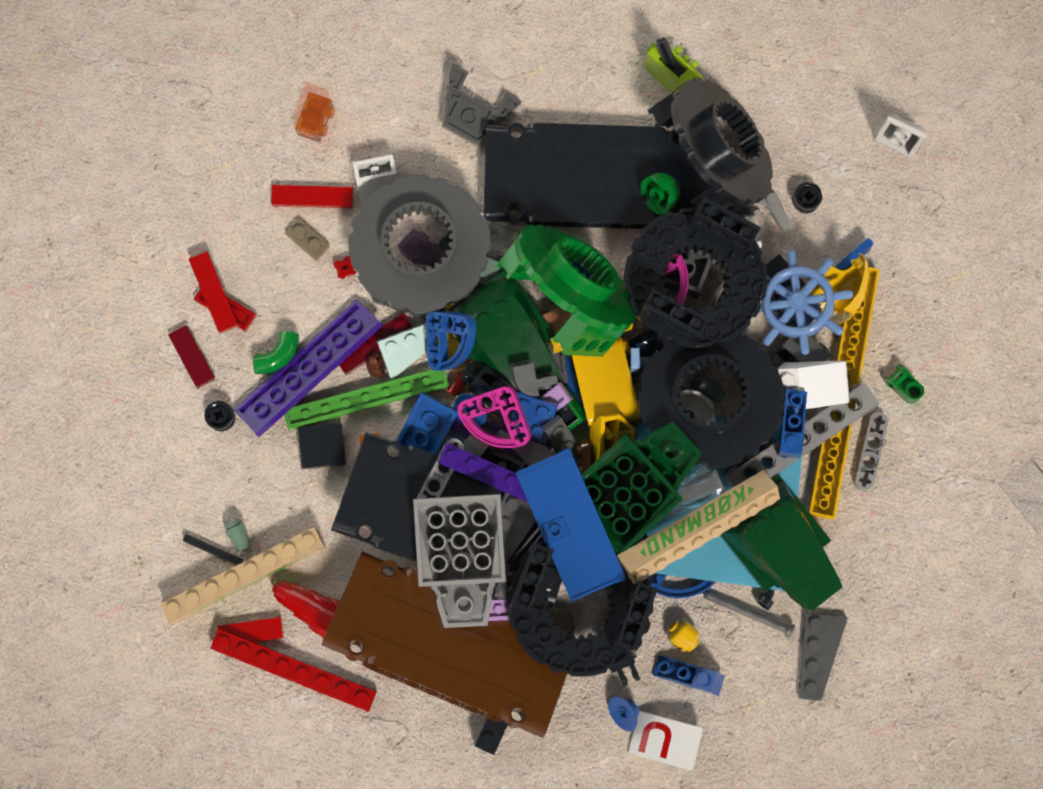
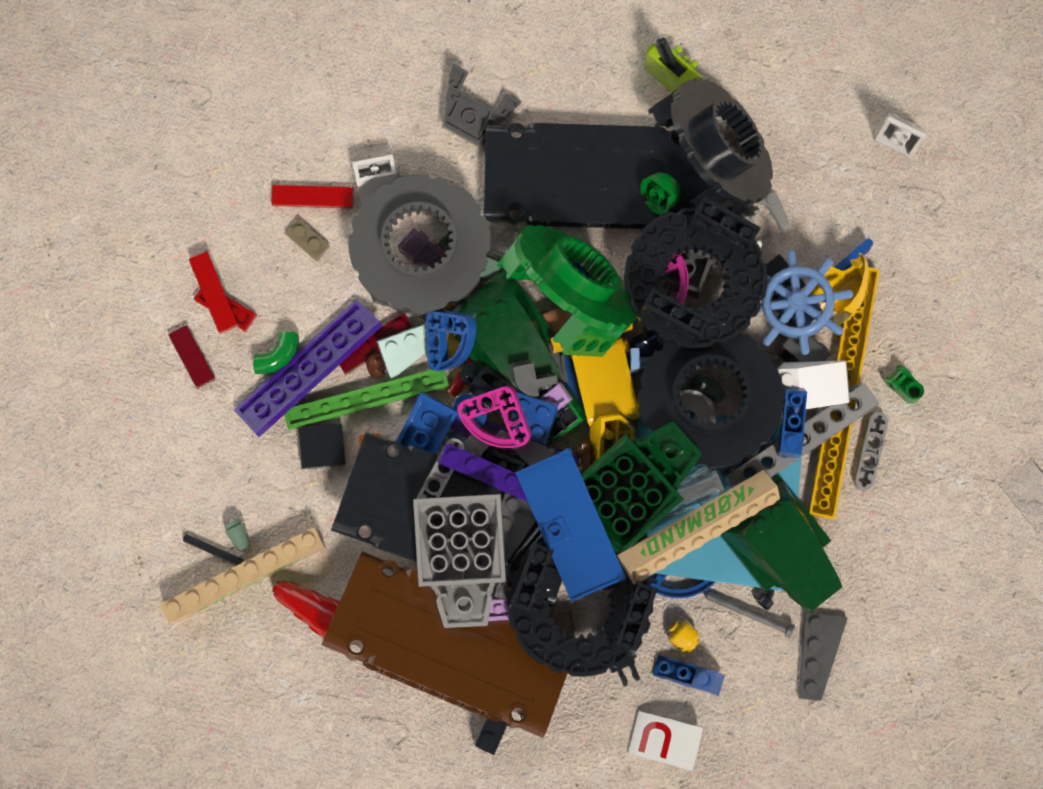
(220, 416): black wheel -> none
(258, 629): red tile -> none
(293, 669): red plate -> none
(314, 117): clear orange brick -> none
(343, 273): red plate -> none
(559, 435): dark grey plate -> none
(624, 712): blue piece -> none
(807, 197): black wheel -> none

